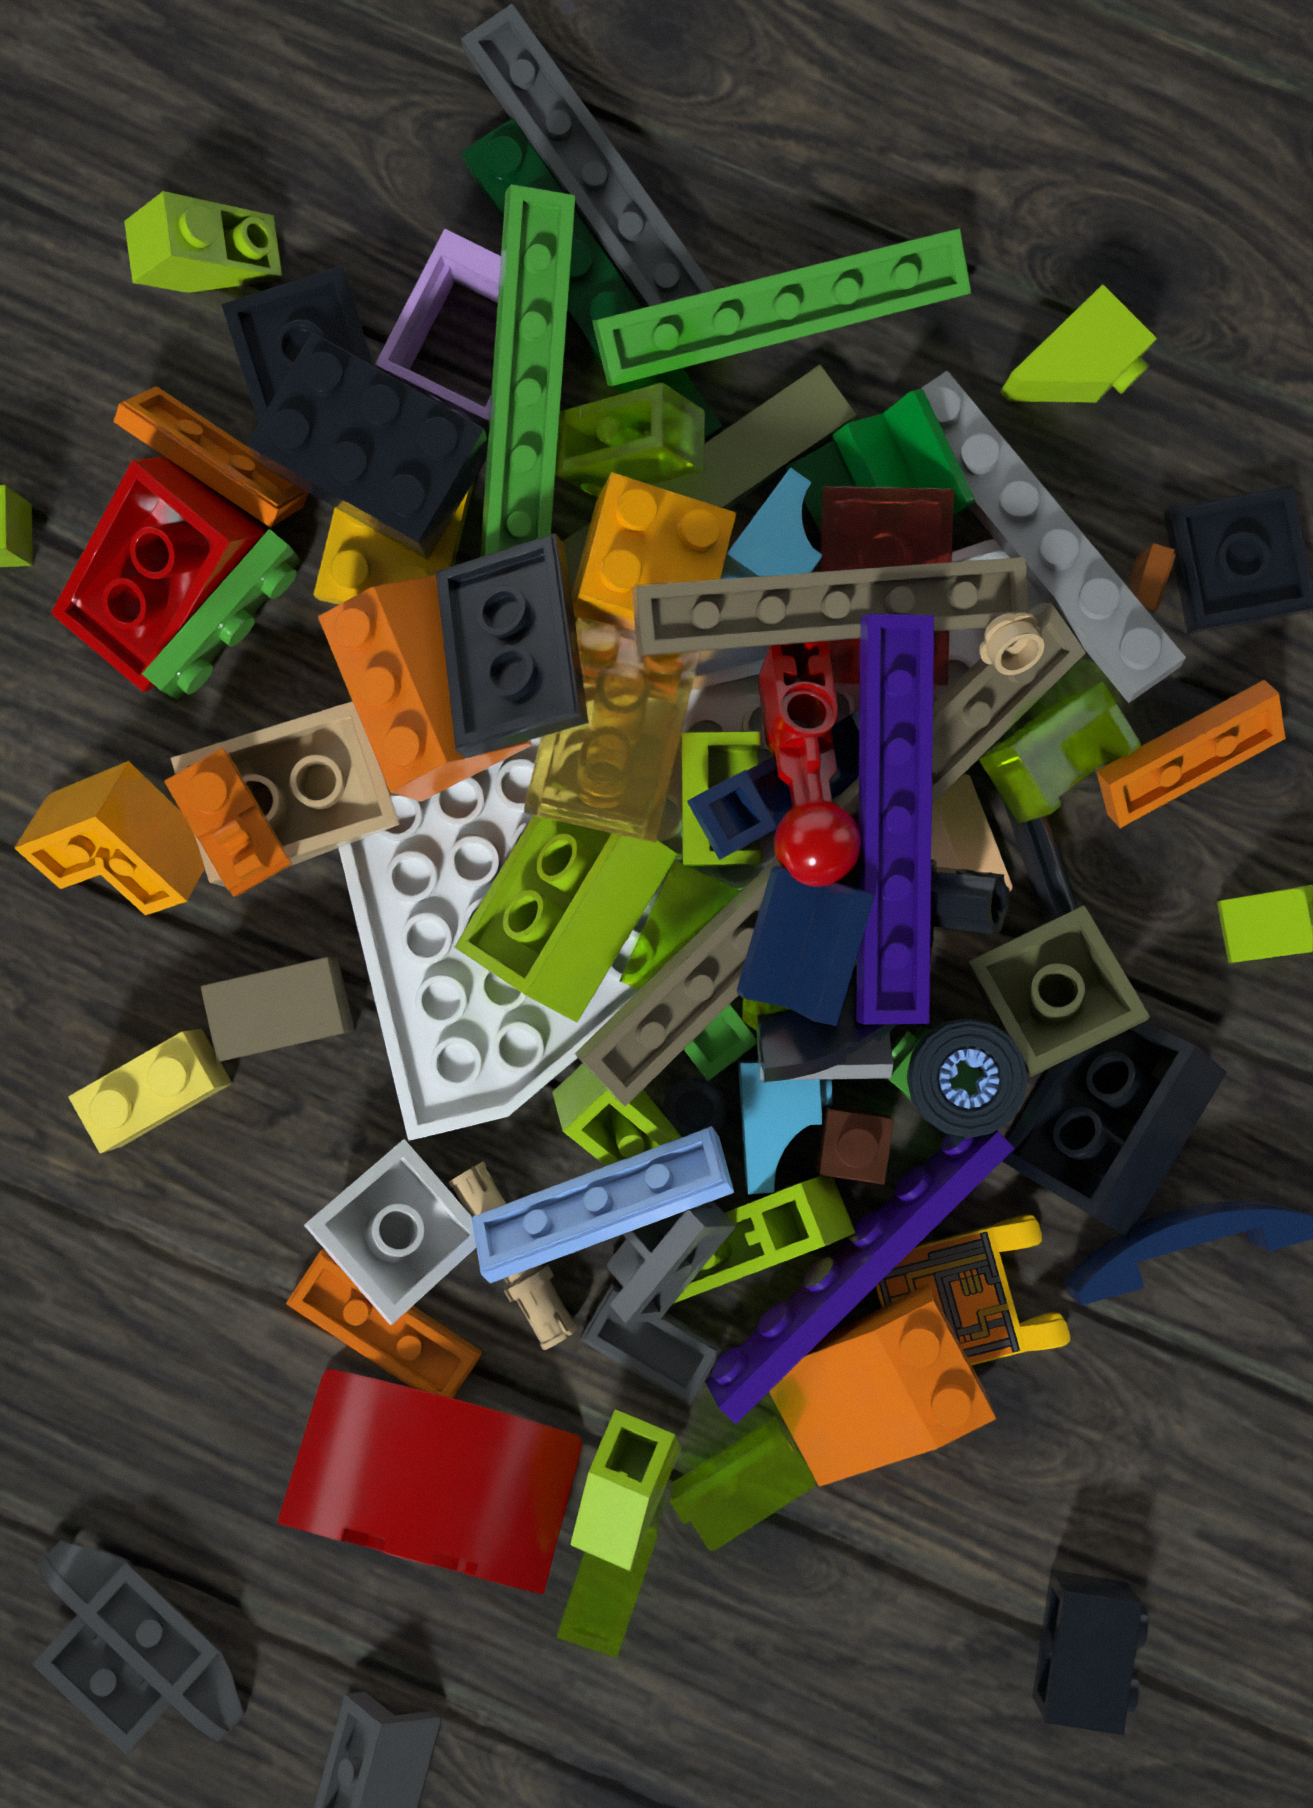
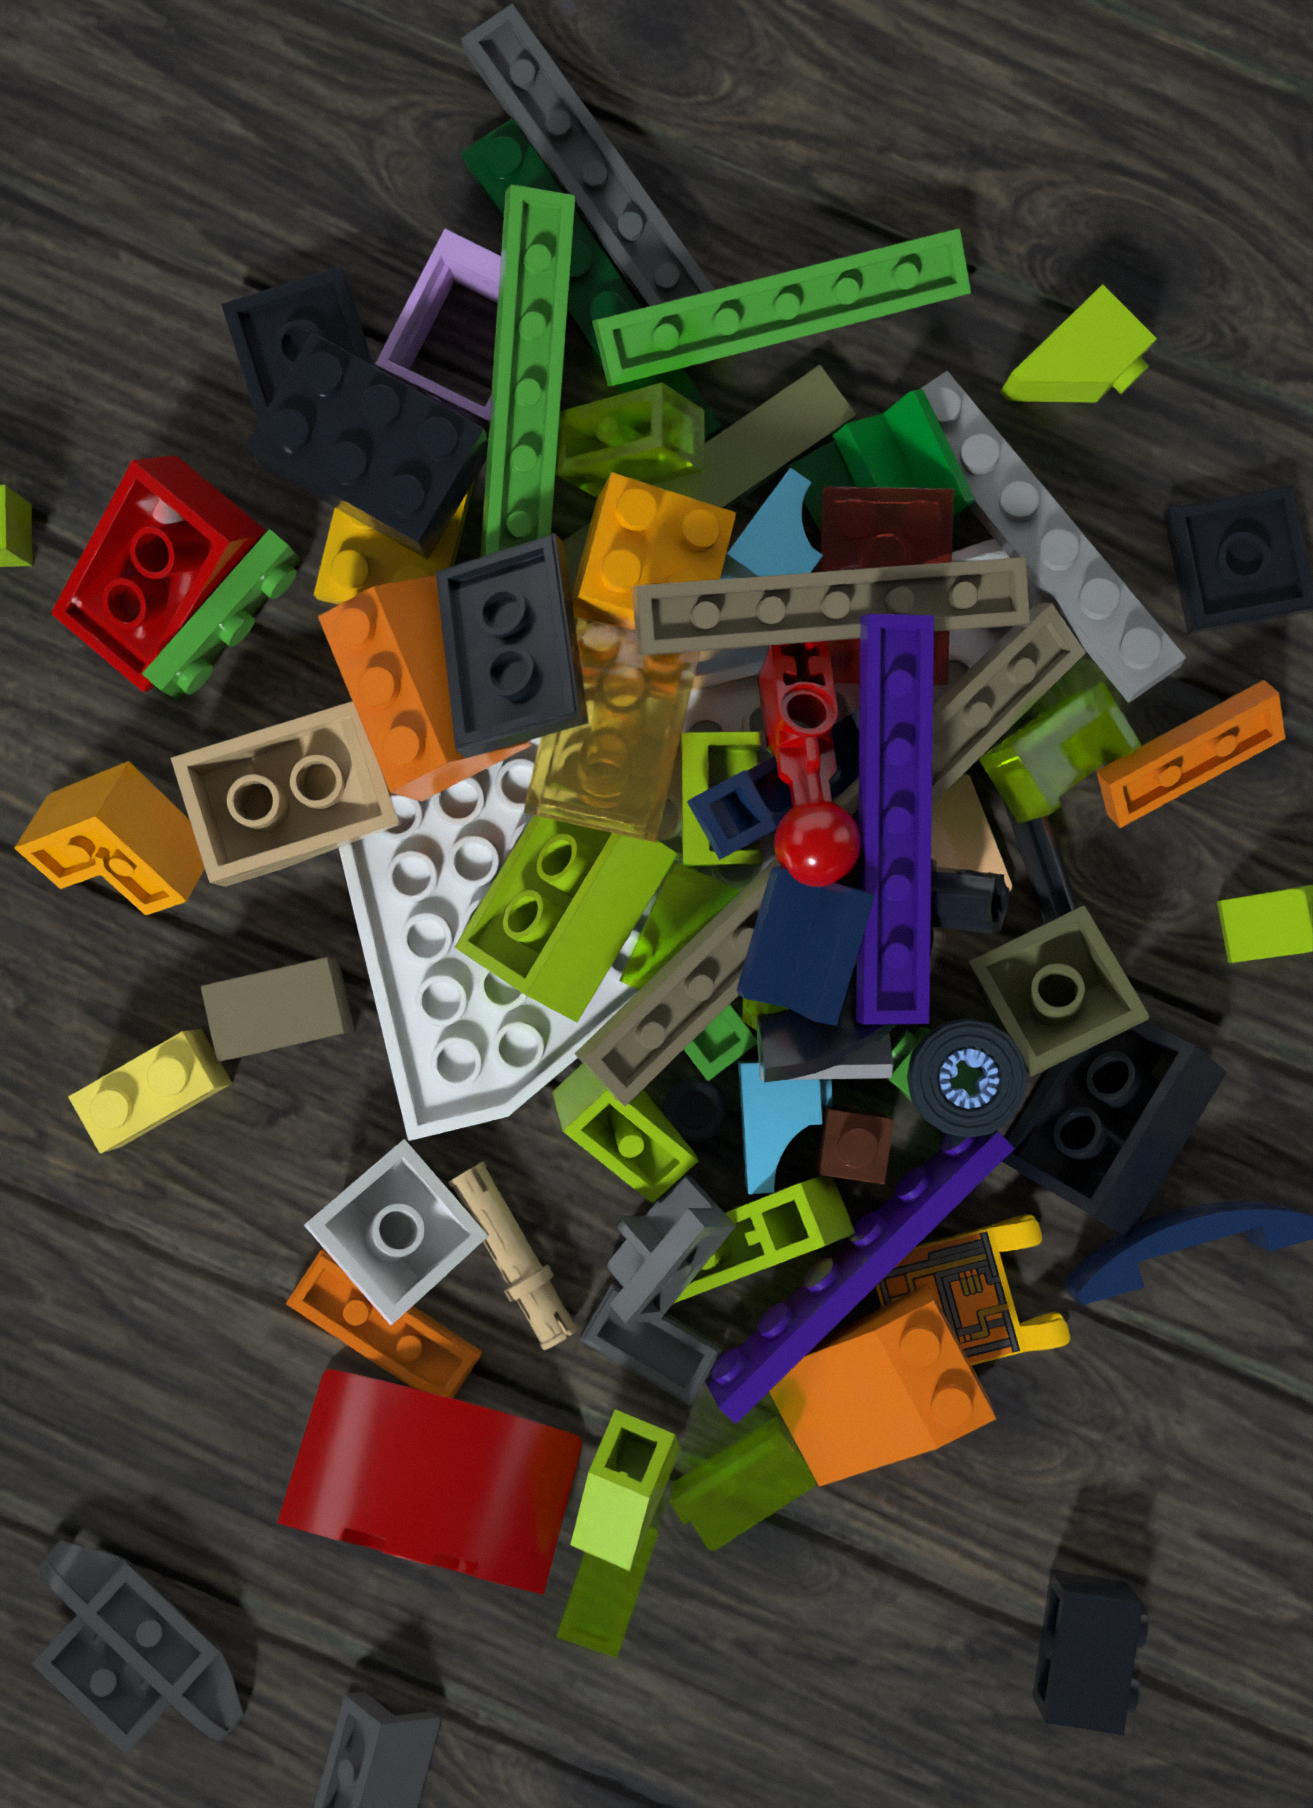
(200, 245): lime slope -> none
(209, 455): orange tile -> none
(228, 822): orange plate -> none
(601, 1205): light blue tile -> none
(1012, 643): tan plate -> none
(1151, 575): dark orange tile -> none

